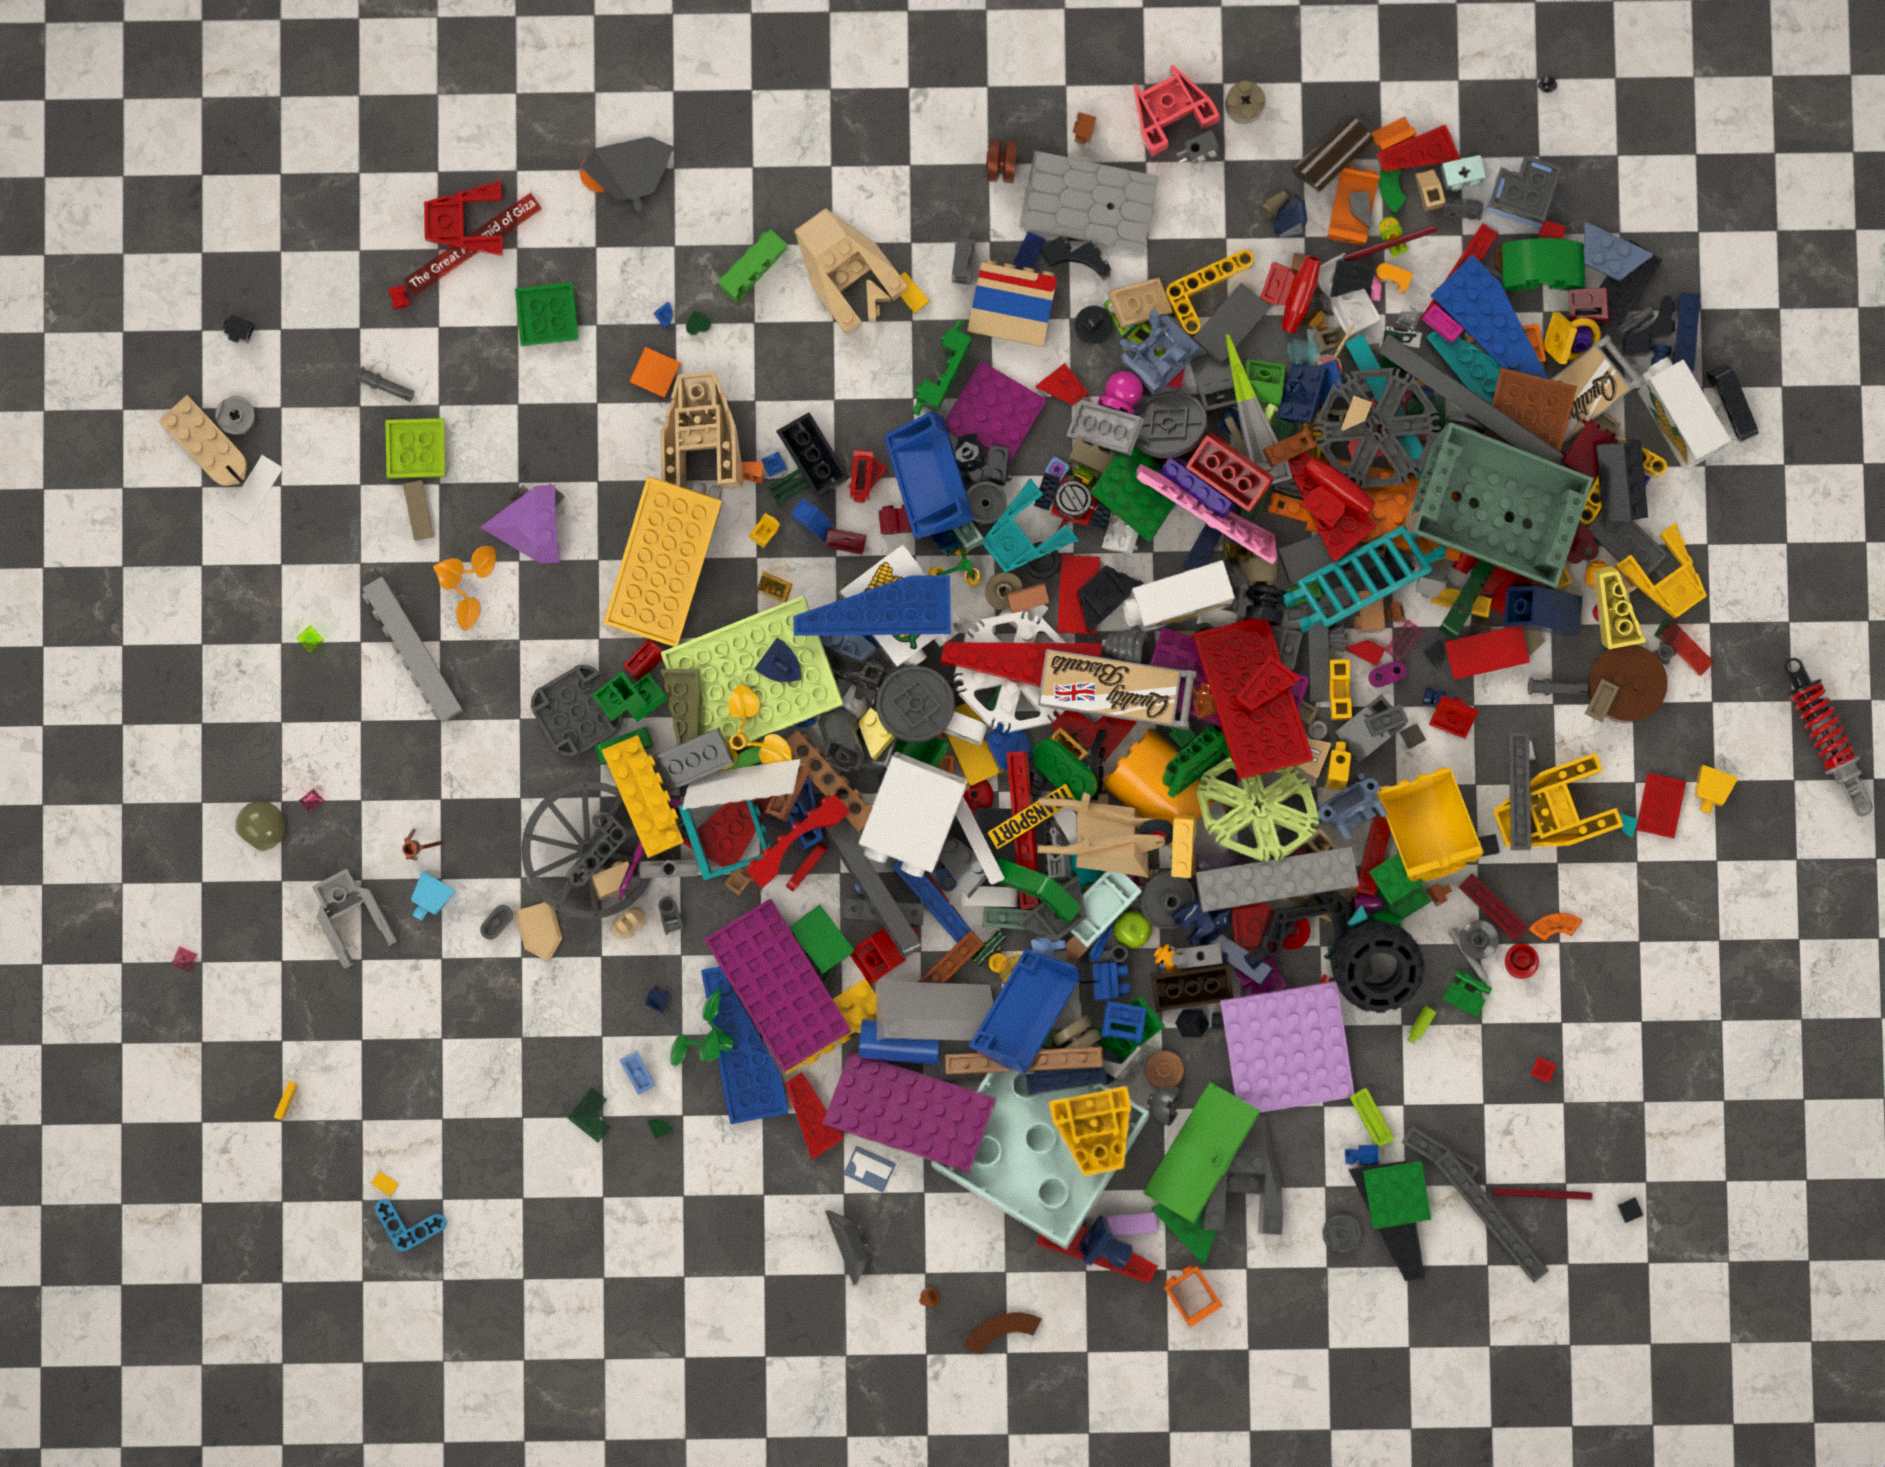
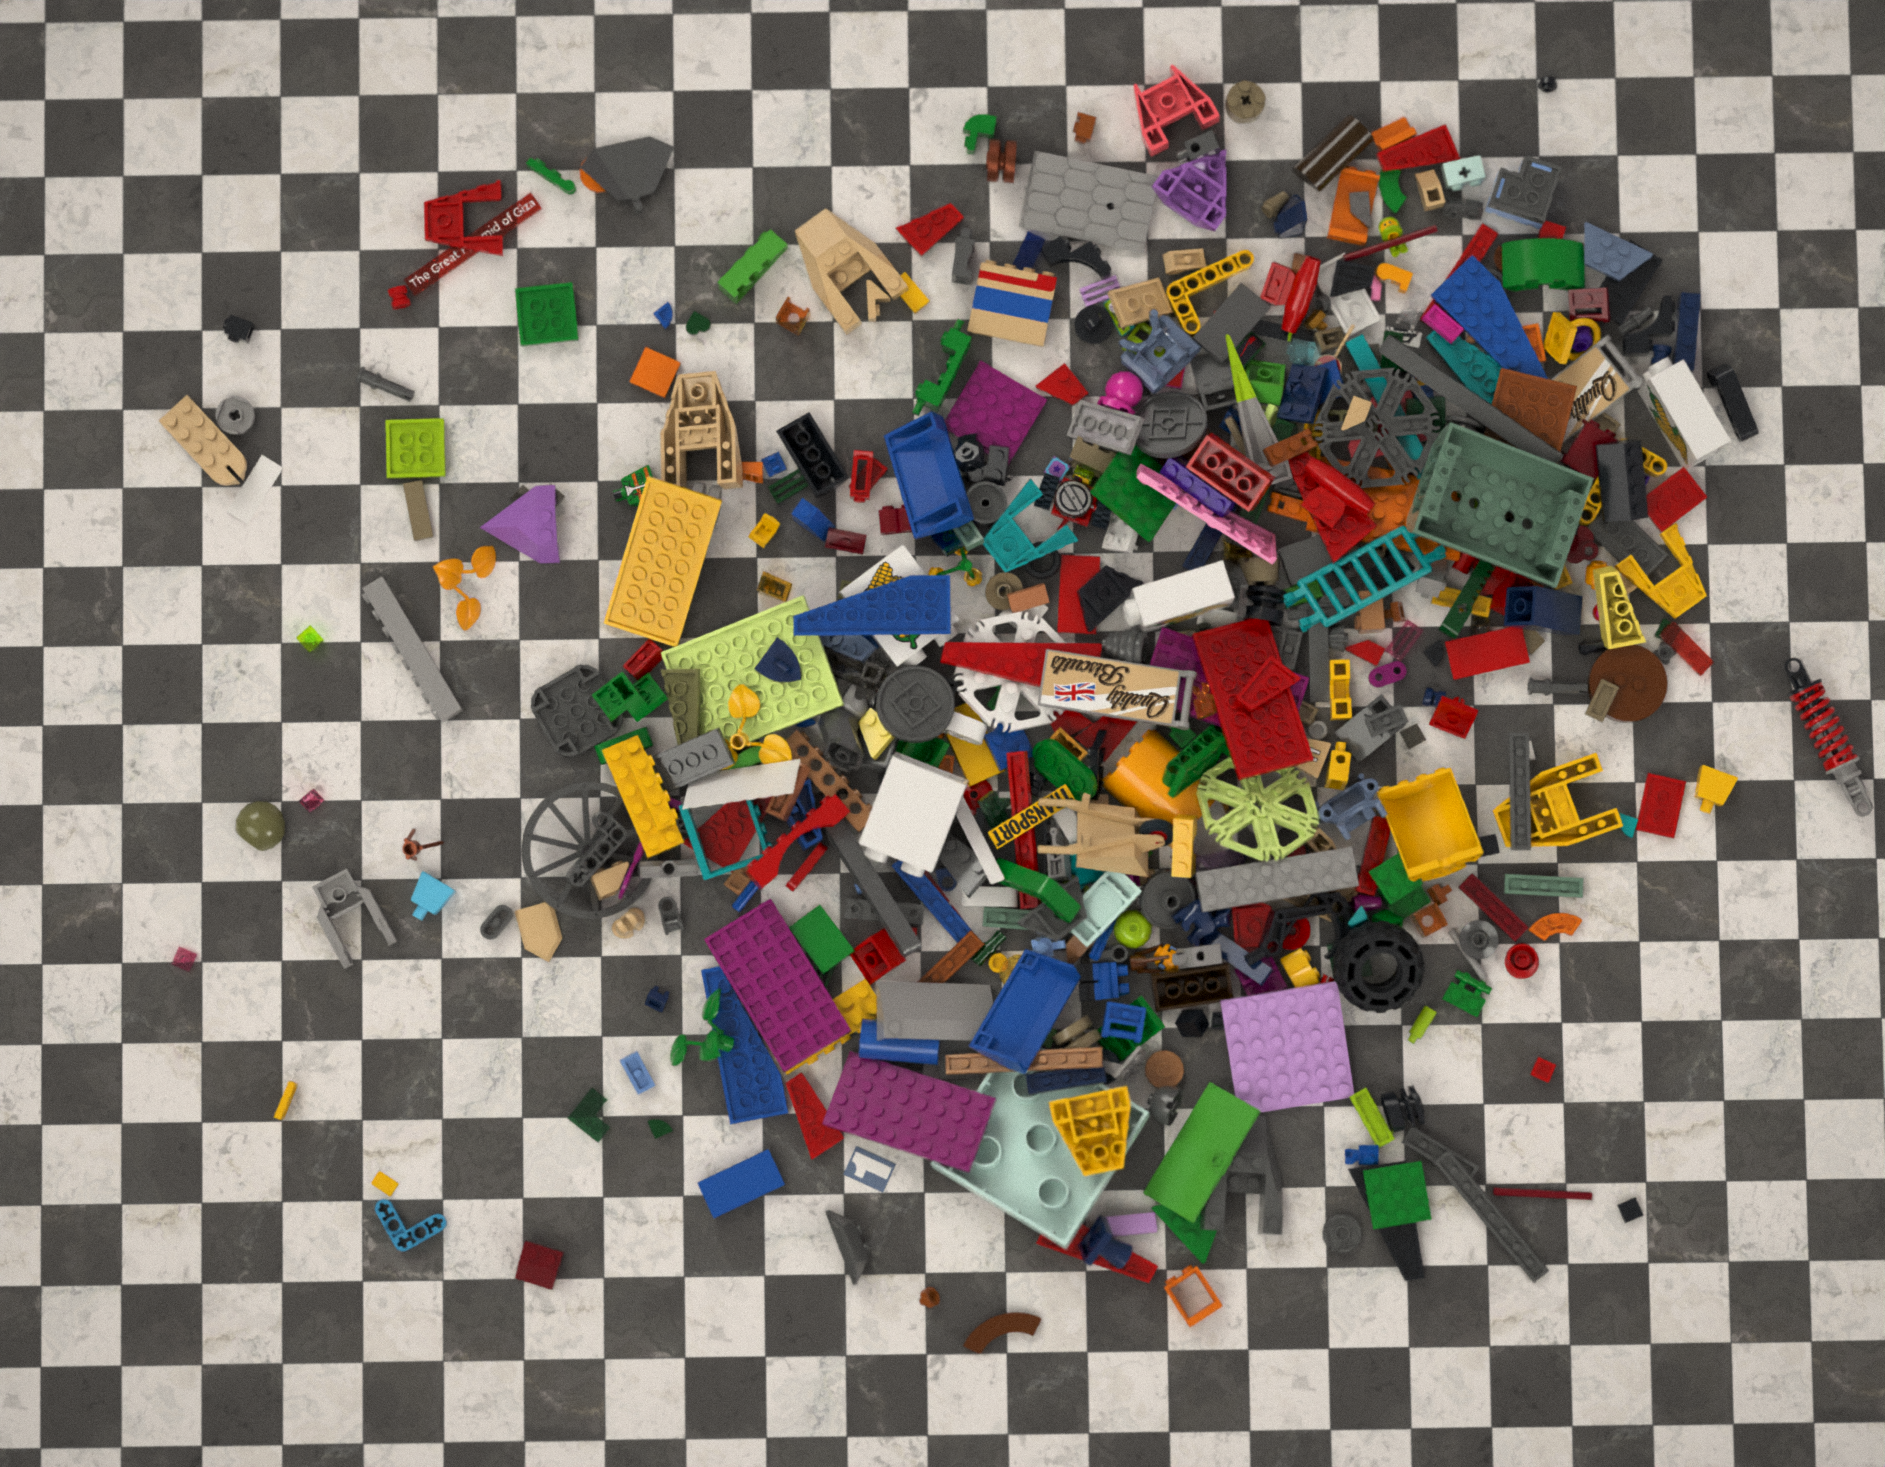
(539, 1265): none -> dark red slope
(552, 176): none -> green plate
(633, 486): none -> torso
(741, 1183): none -> blue tile
(745, 896): none -> blue axle
(787, 309): none -> clear orange piece
(930, 229): none -> red wing
(978, 126): none -> green brick
(994, 808): none -> clear green plate
(1085, 296): none -> lavender tile
(1138, 961): none -> reddish brown plant
(1183, 260): none -> tan plate
(1196, 190): none -> medium lavender wedge
(1249, 348): none -> black slope
(1275, 331): none -> black sticker
(1299, 970): none -> yellow brick
(1402, 1109): none -> black wheel
(1438, 920): none -> clear orange piece
(1543, 885): none -> sand green plate
(1591, 647): none -> black pin
(1673, 499): none -> red plate

